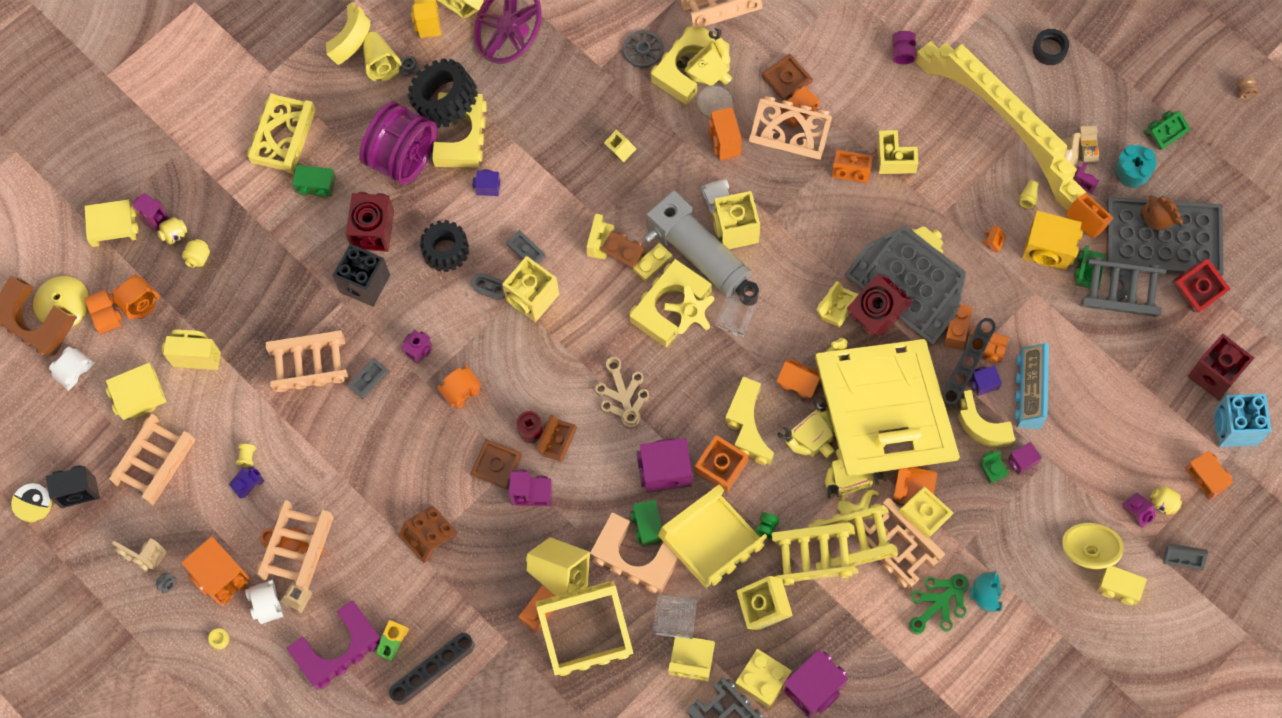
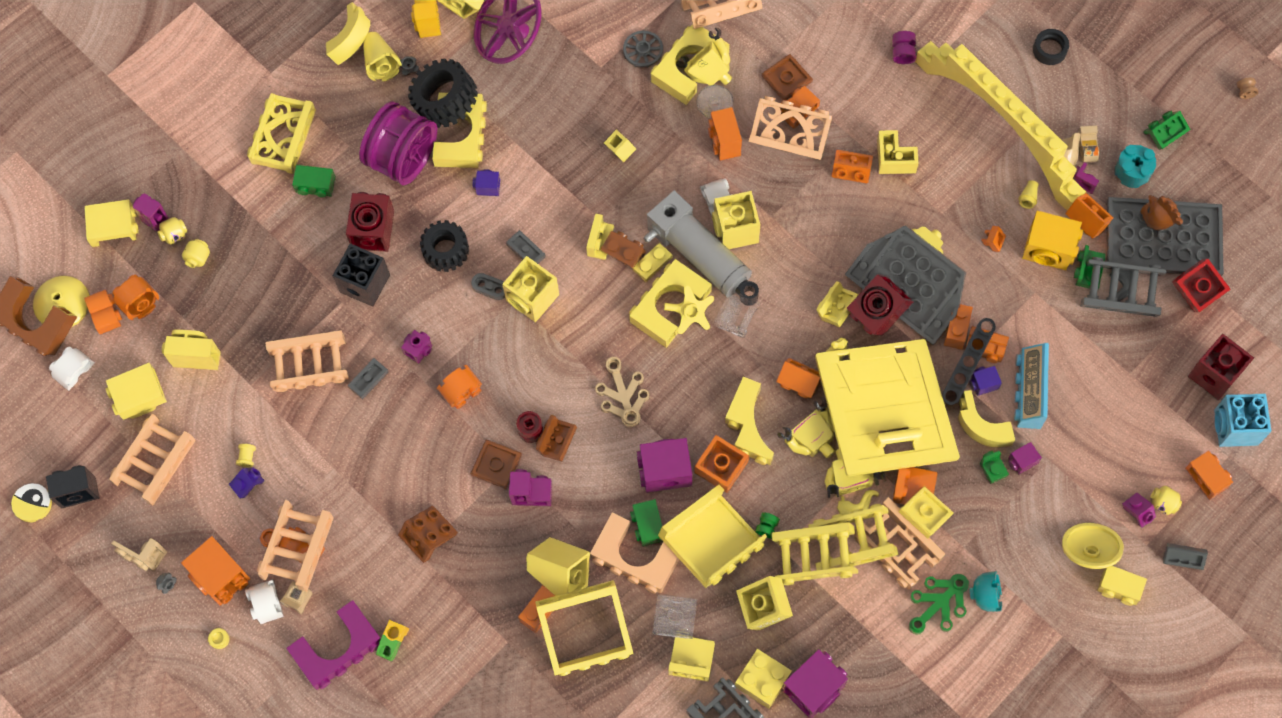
(428, 678): black beam -> none

